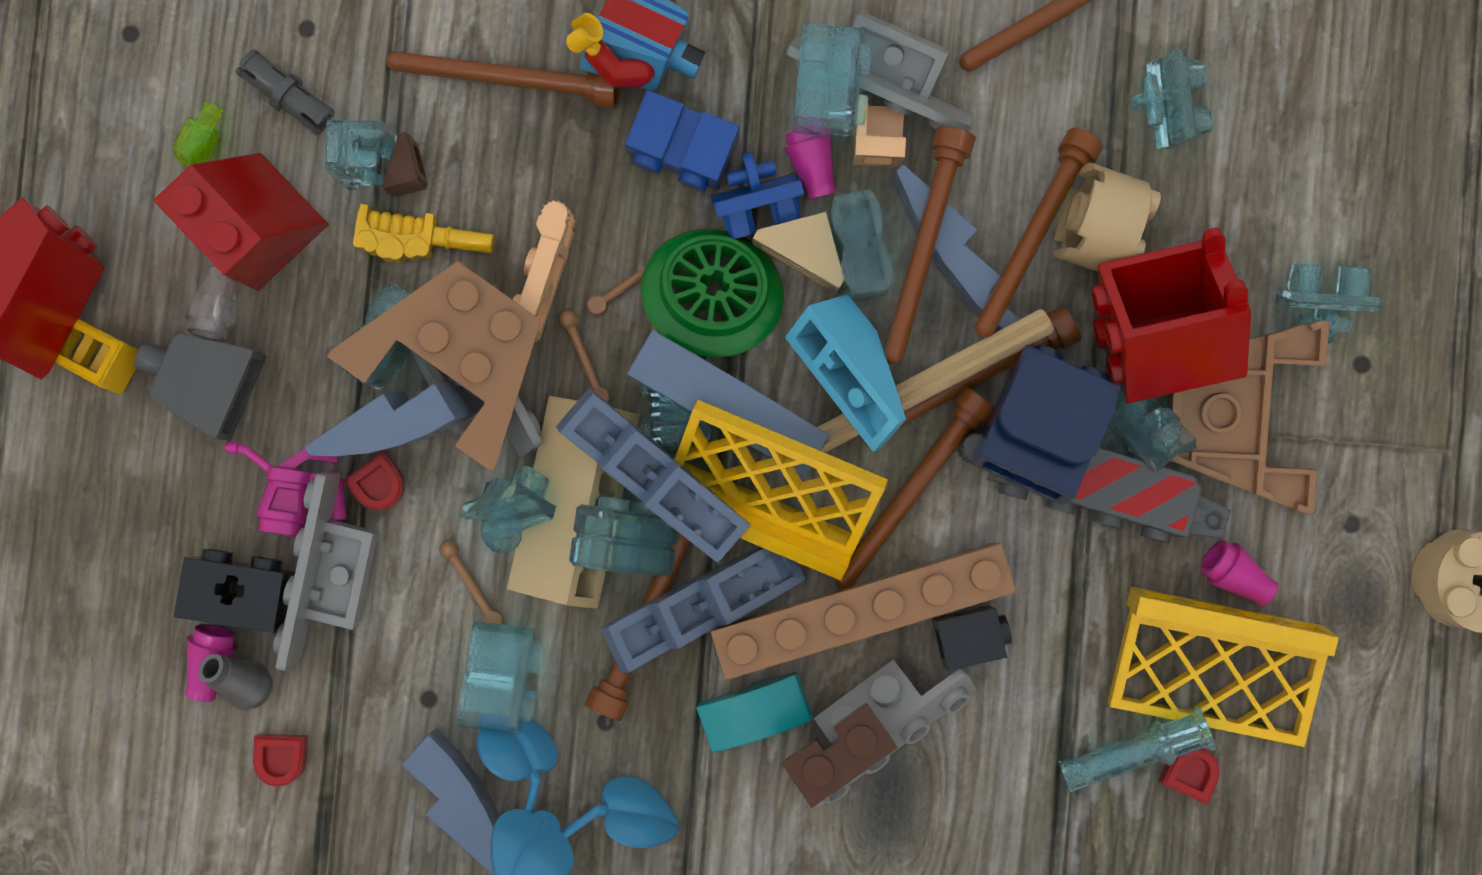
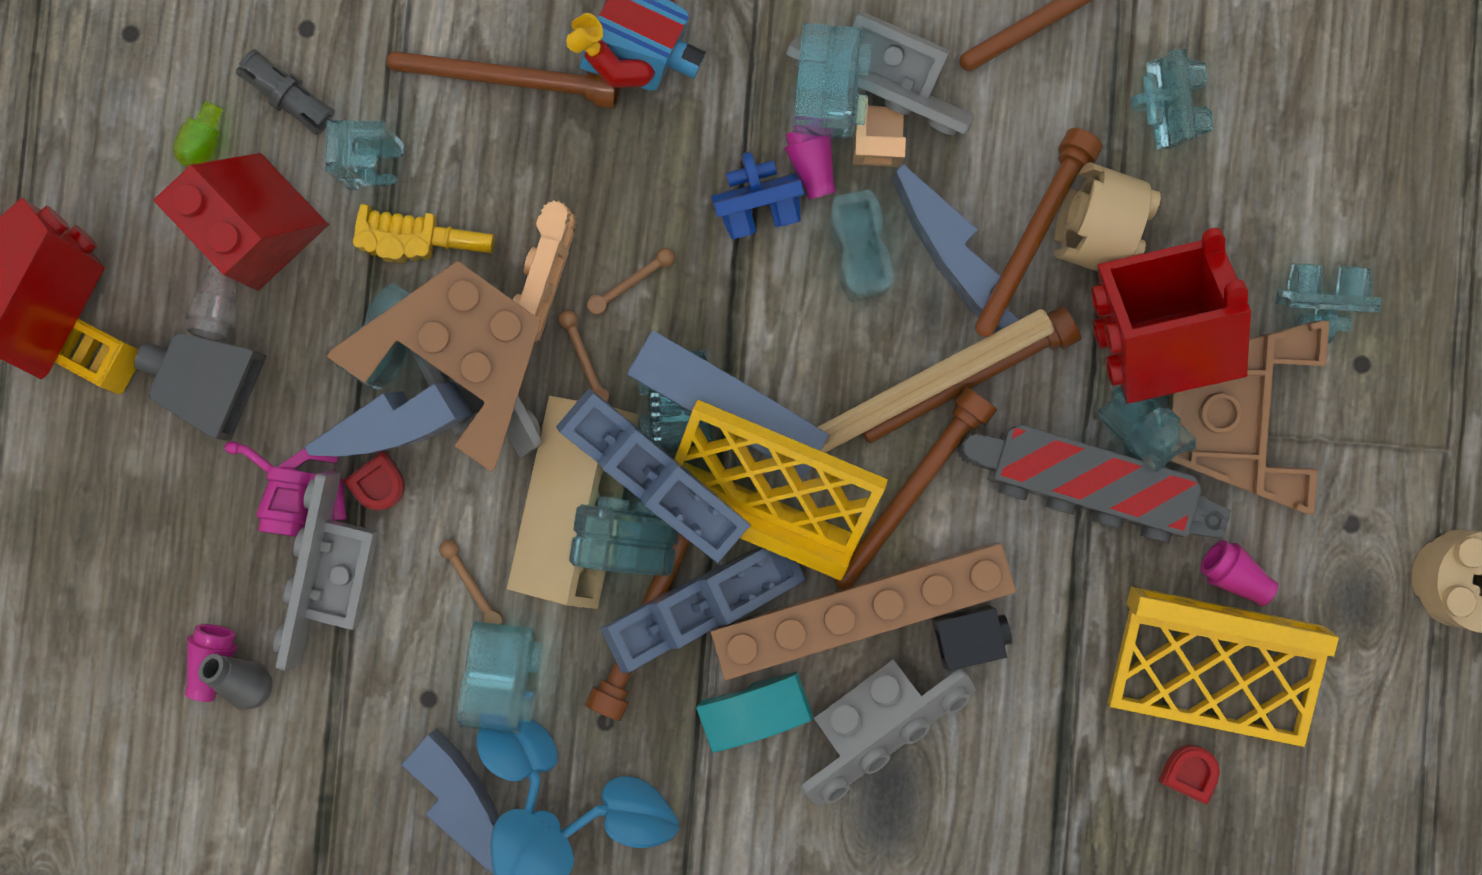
(206, 595): black brick -> none
(279, 757): red tile -> none
(405, 168): reddish brown slope -> none
(510, 508): clear light blue hips -> none
(681, 142): blue brick -> none
(711, 337): green piece -> none
(805, 247): tan slope -> none
(824, 770): reddish brown brick -> none
(851, 366): medium azure slope -> none
(951, 149): dark orange piece -> none
(1047, 424): dark blue brick -> none
(1159, 744): clear light blue pin -> none

